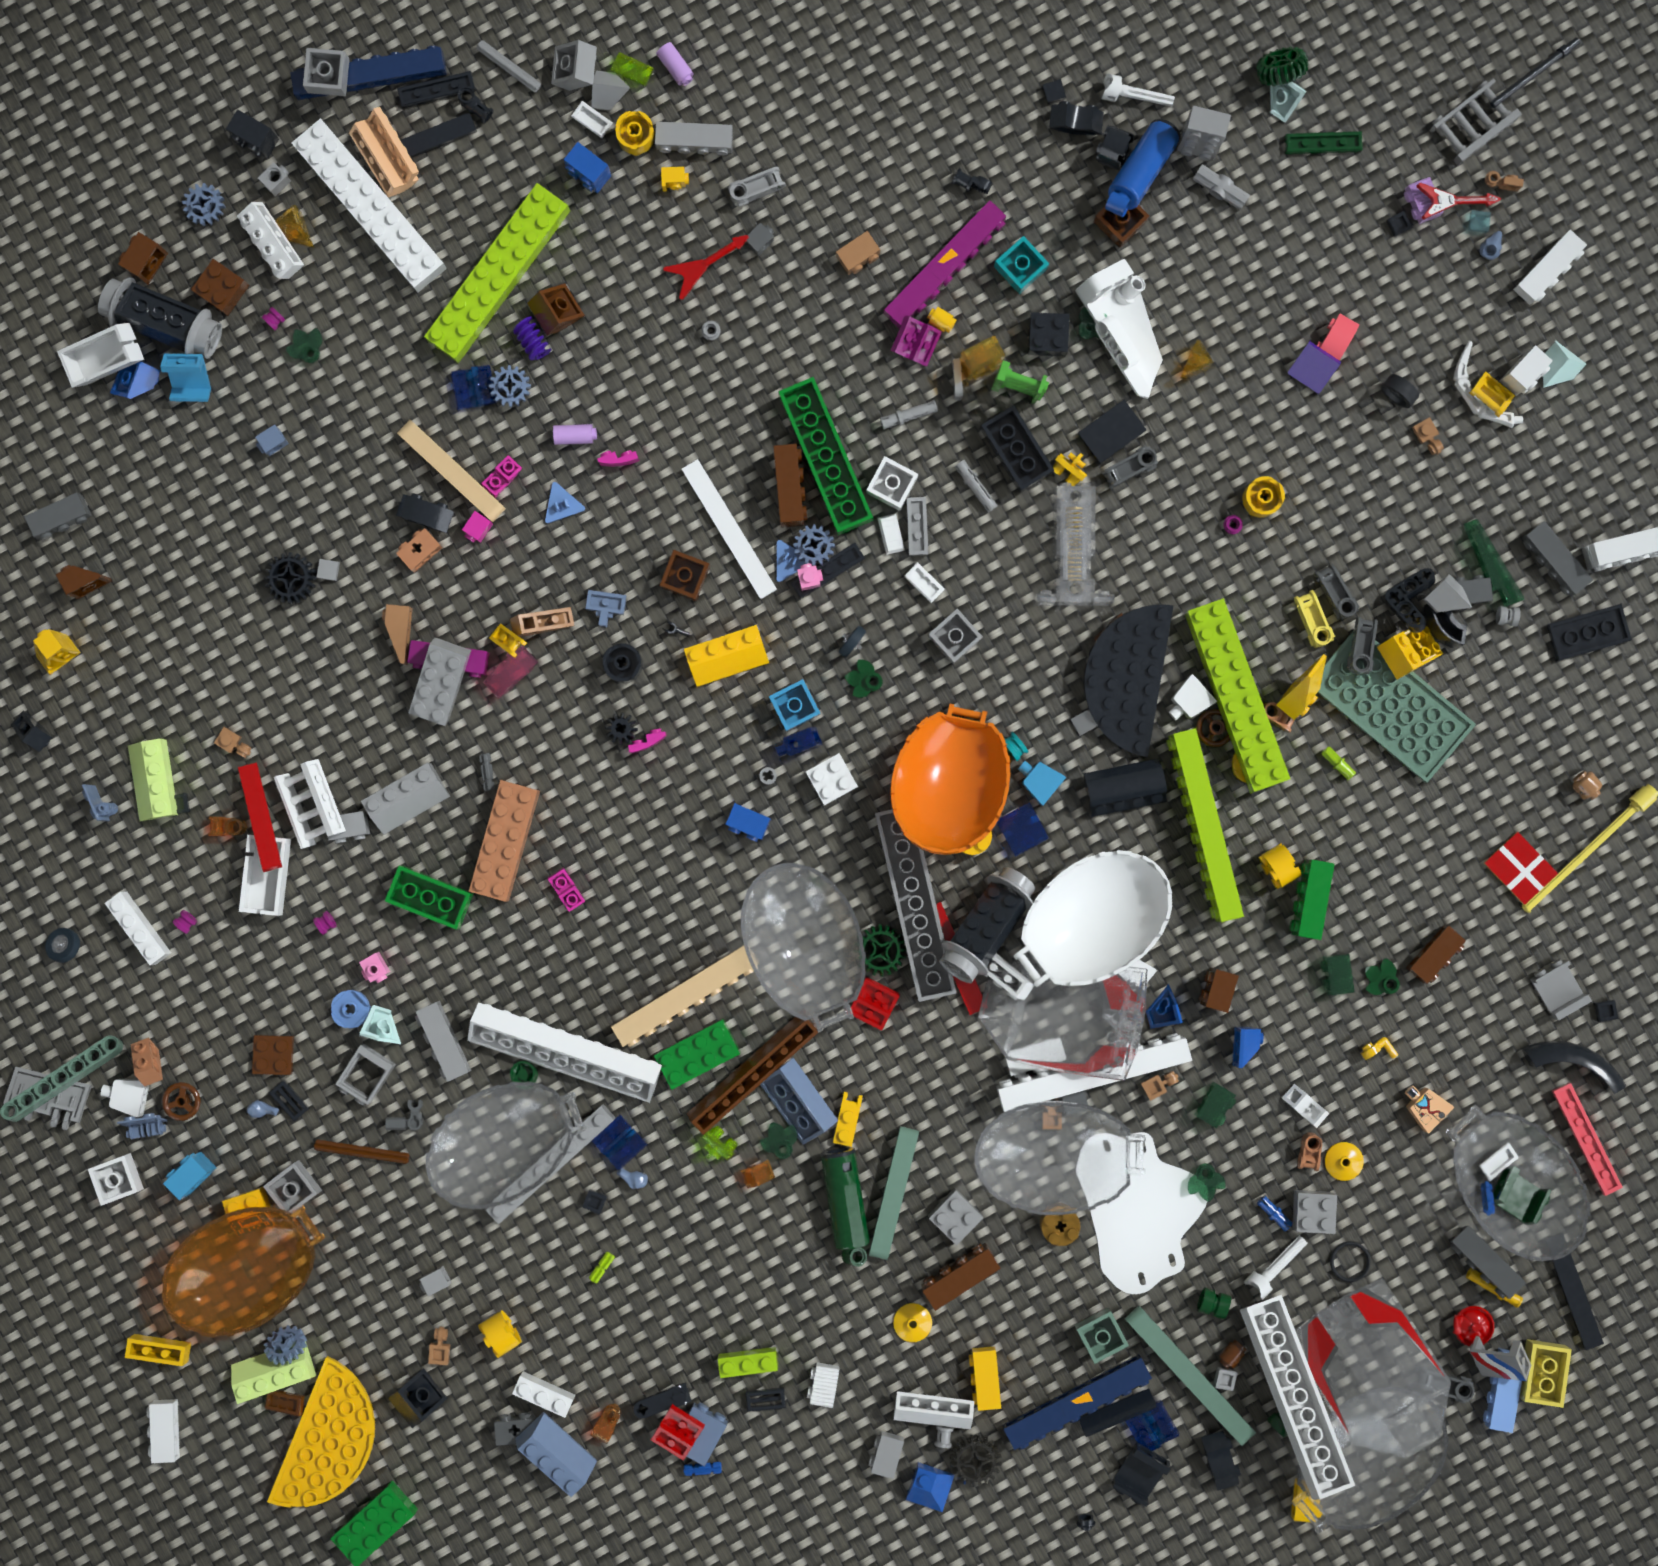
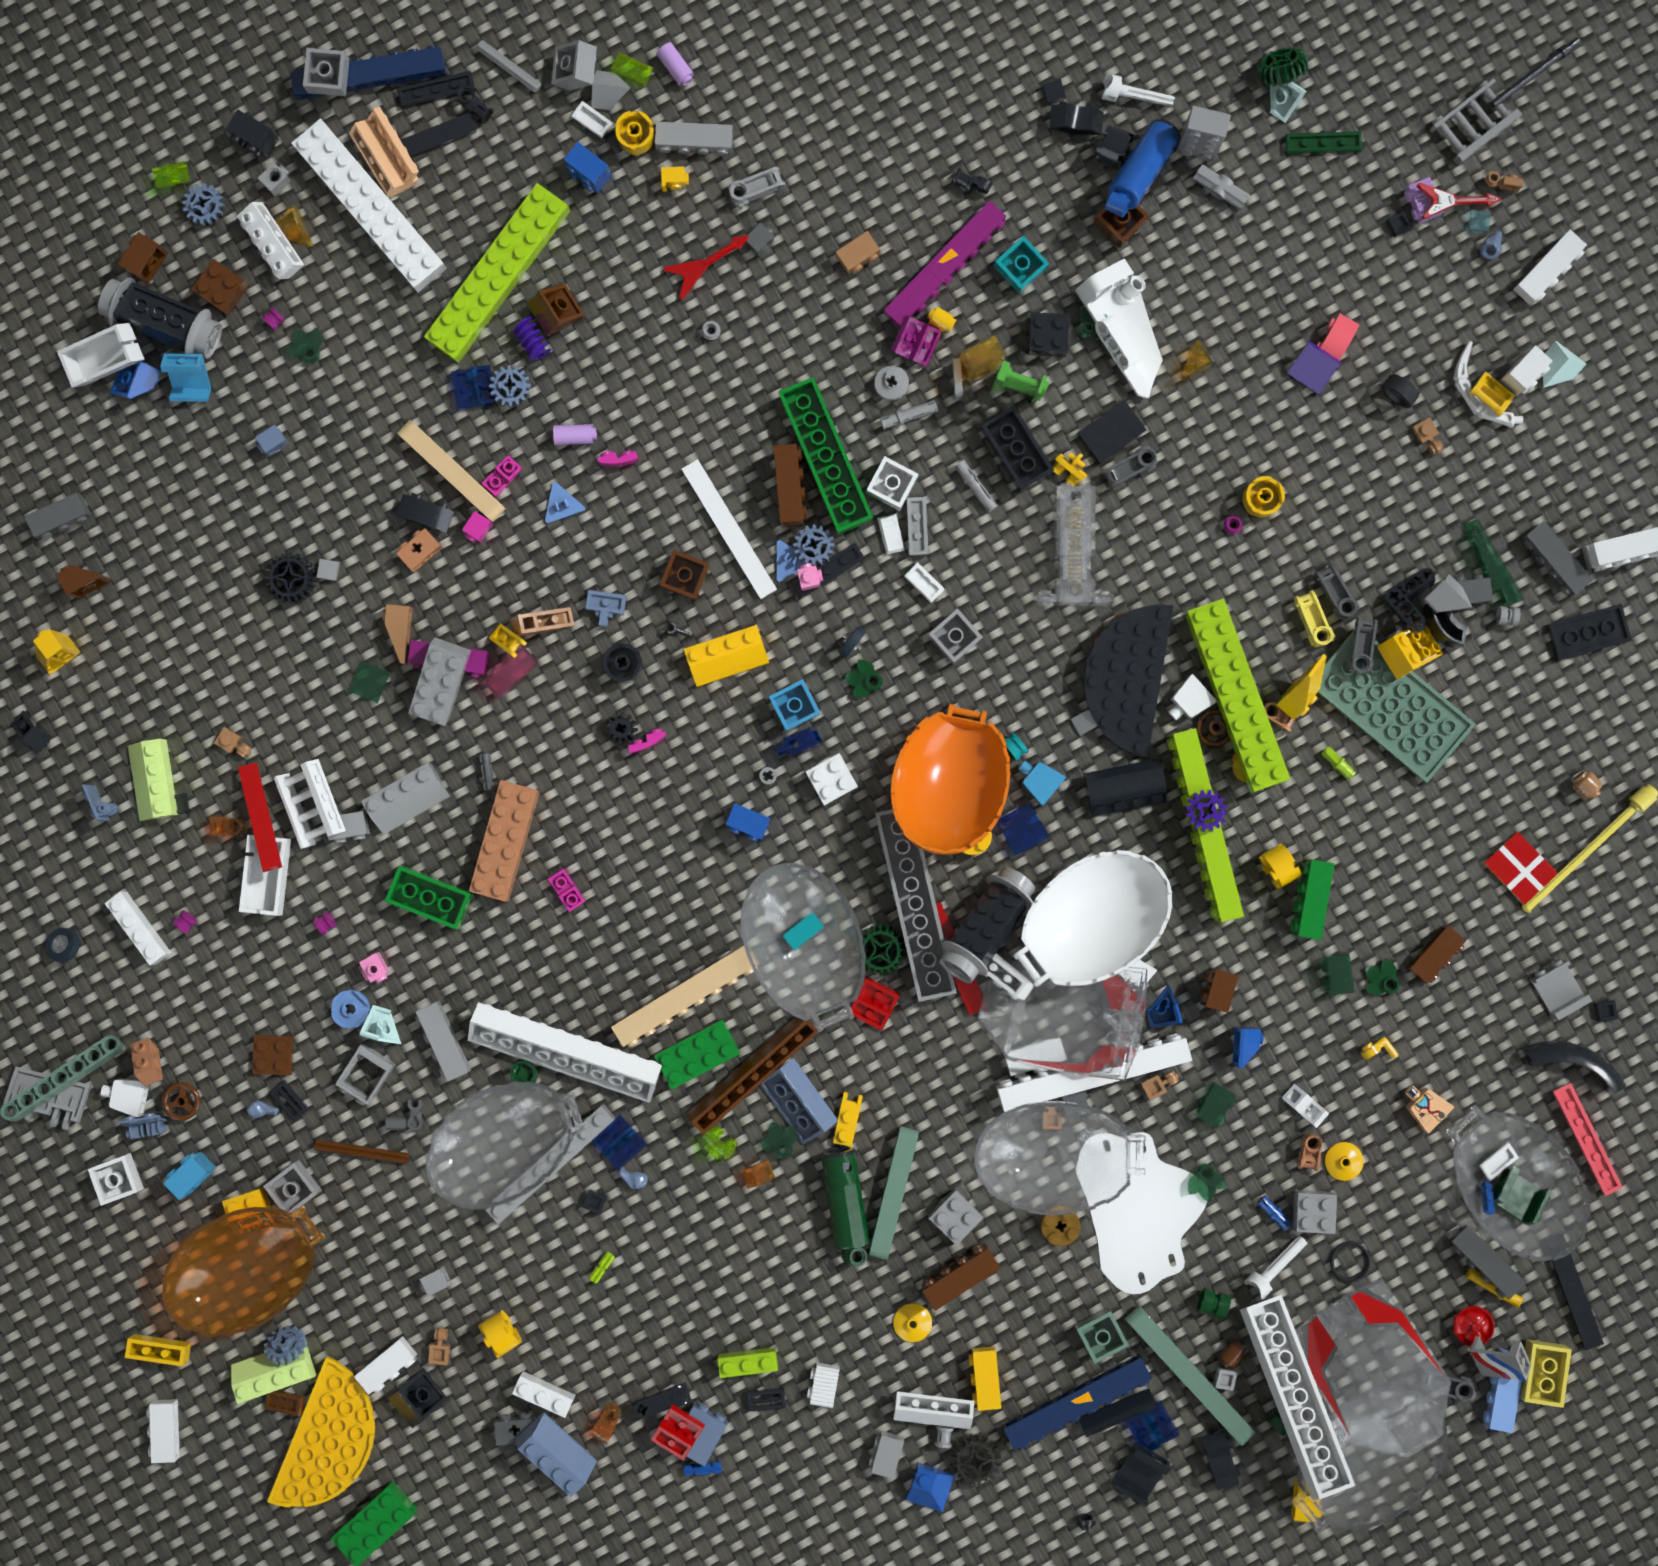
(171, 174): none -> clear neon green hips
(369, 681): none -> clear green piece
(386, 1366): none -> white brick
(803, 931): none -> teal tile
(887, 374): none -> light grey piece
(1201, 818): none -> dark purple gear

